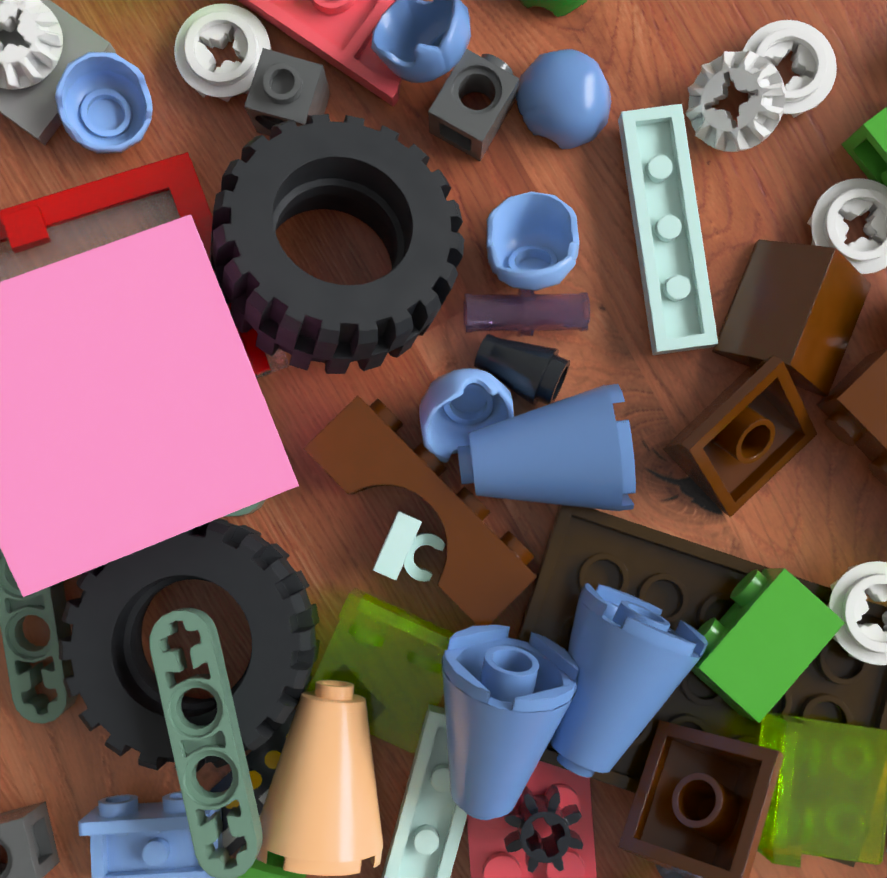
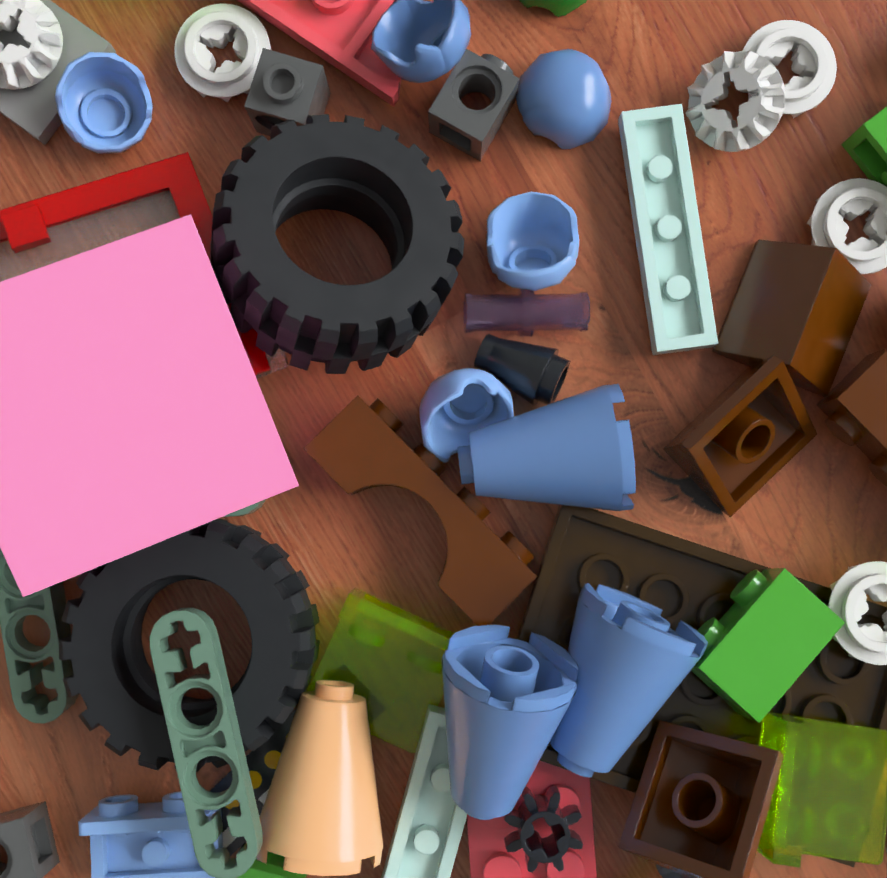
(400, 548): light aqua tile -> none

